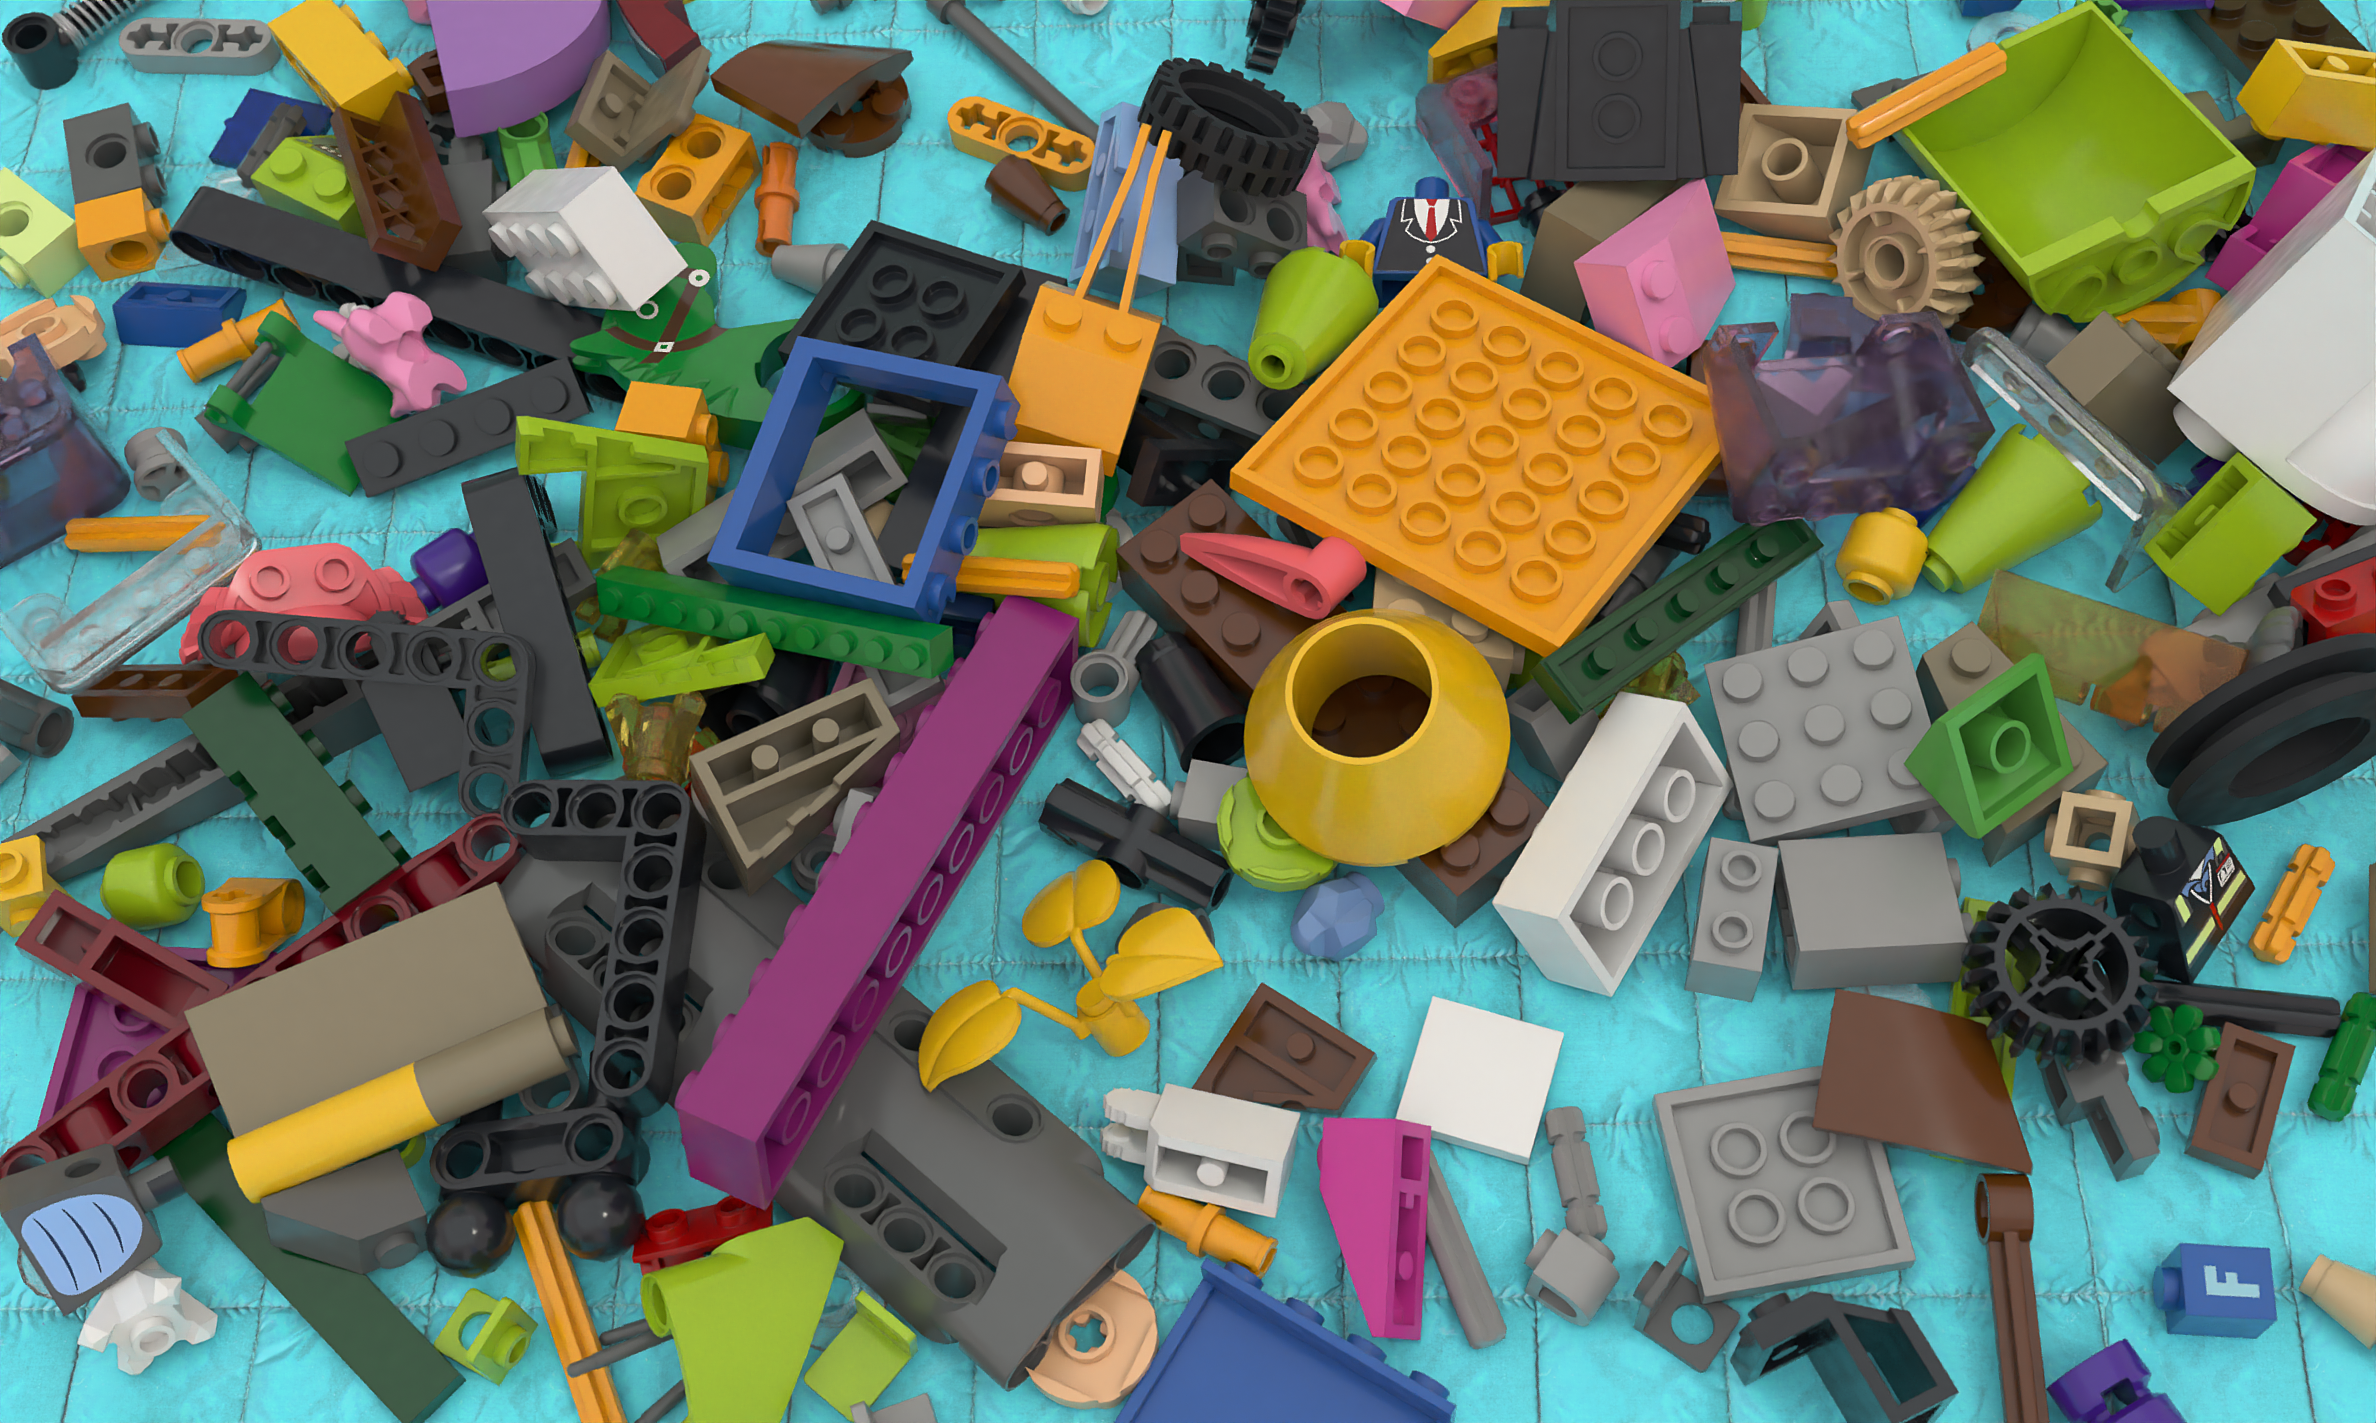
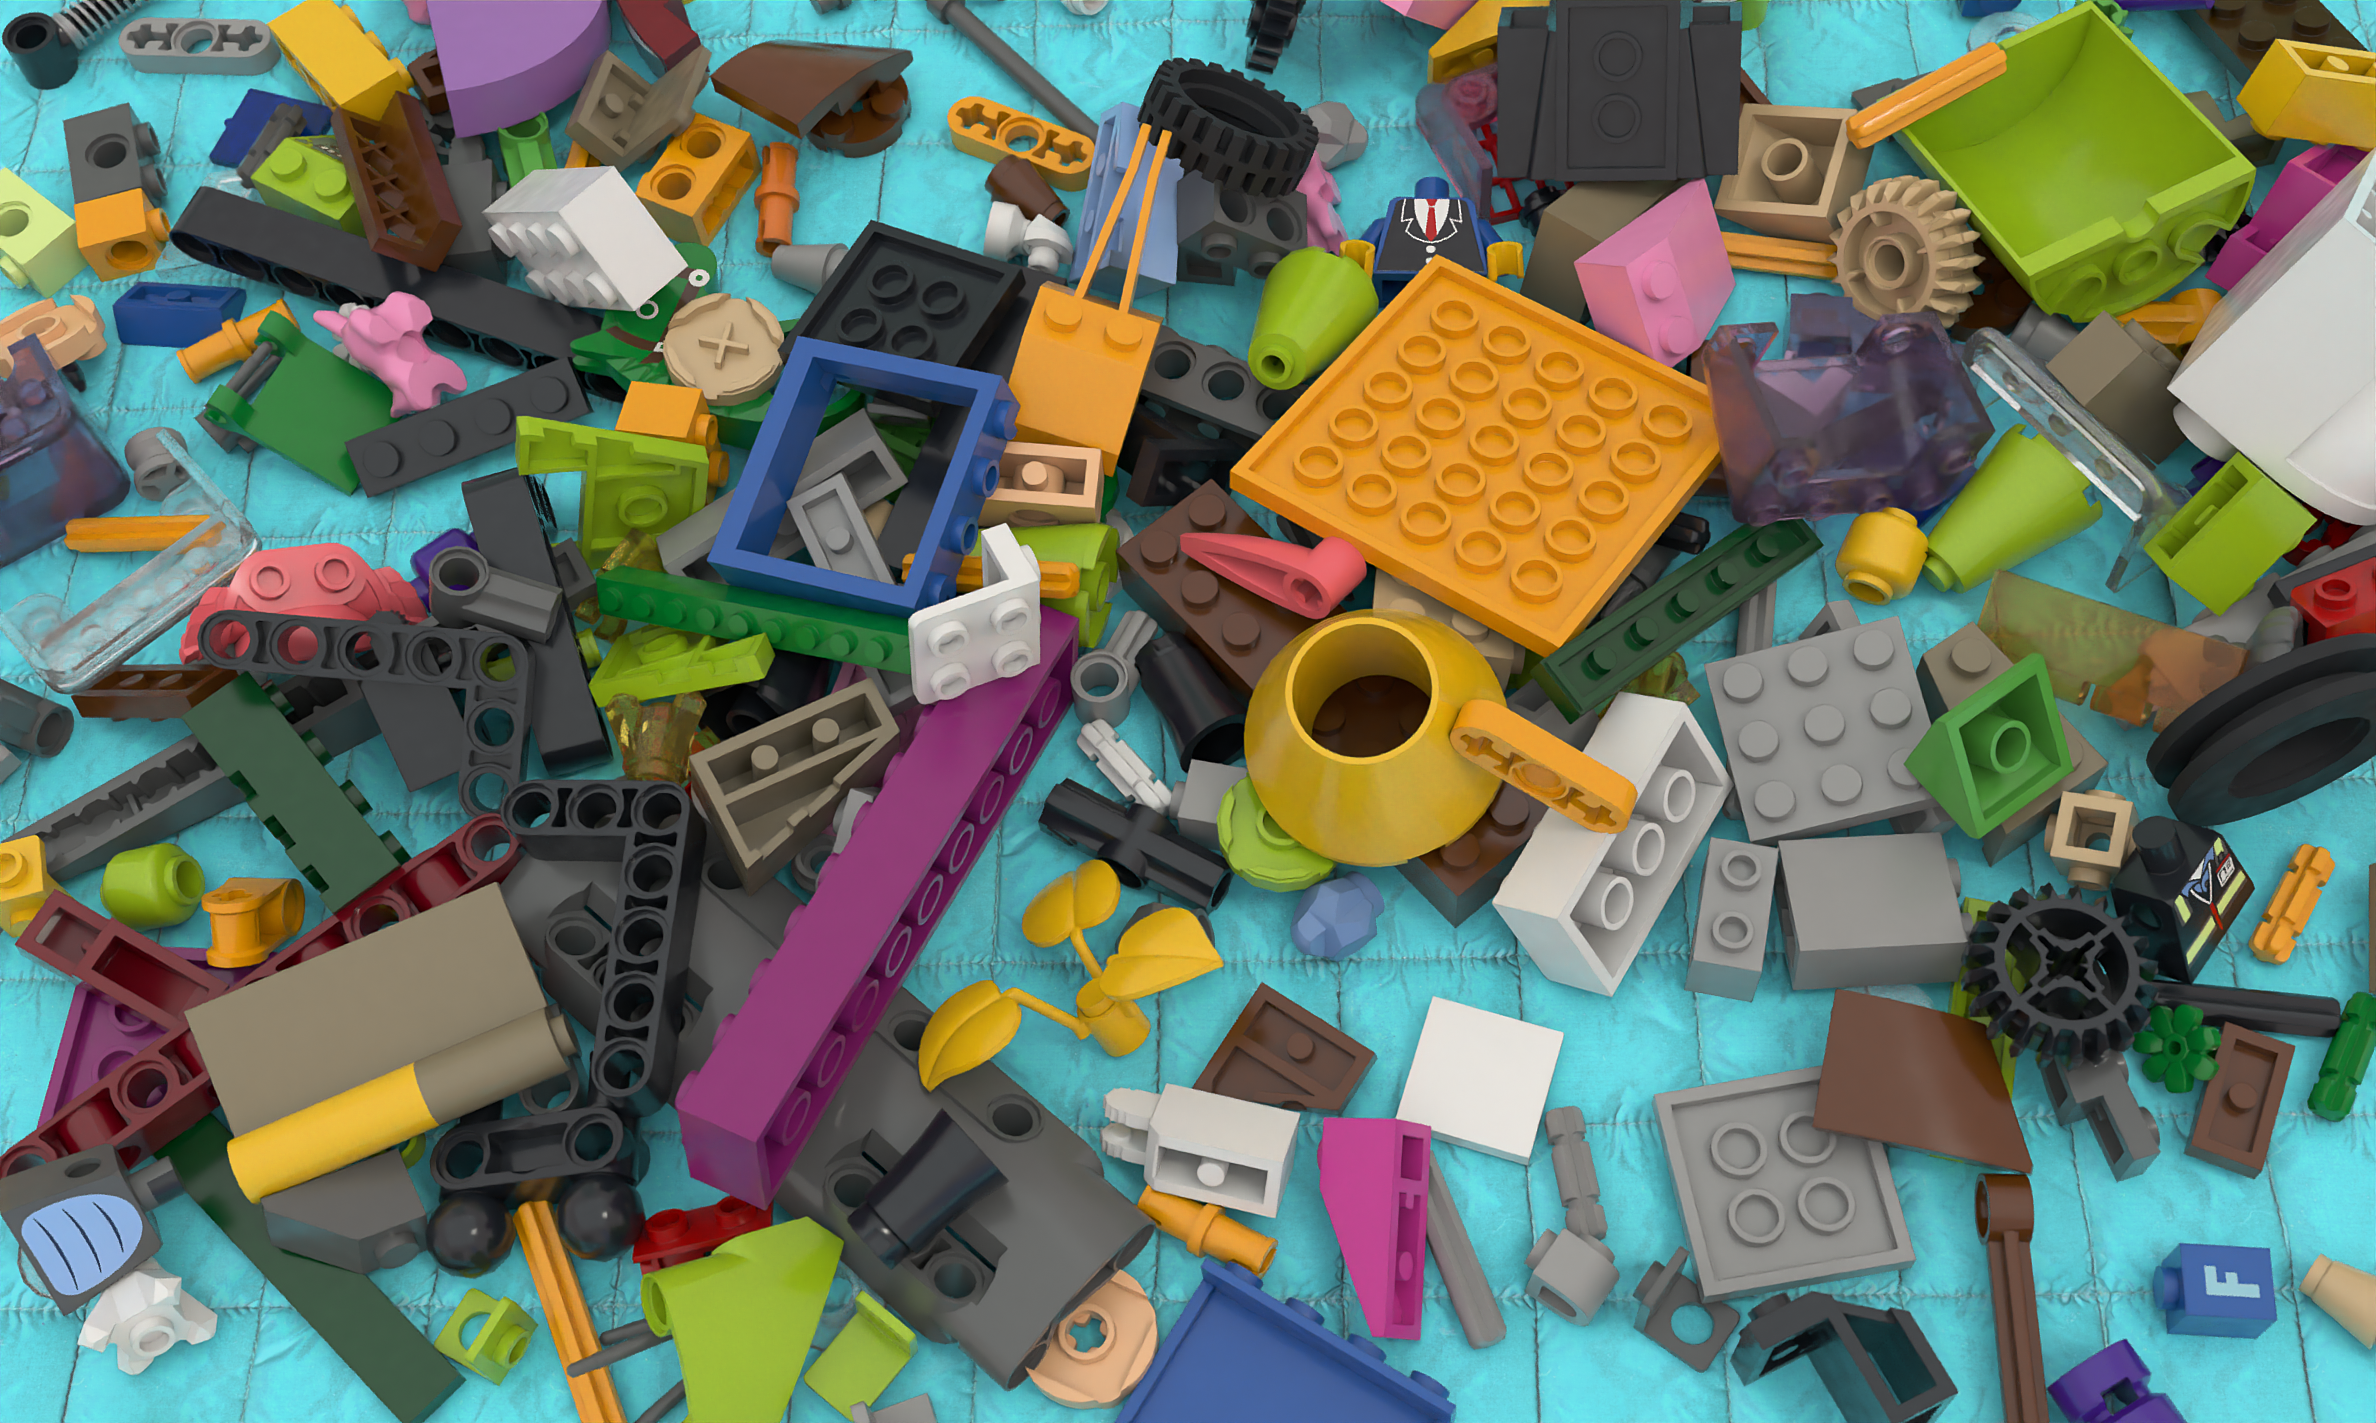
(494, 597): none -> dark grey piece
(724, 348): none -> tan tile
(925, 1191): none -> black plant
(981, 632): none -> white bracket
(1040, 239): none -> white arm
(1543, 766): none -> light orange beam

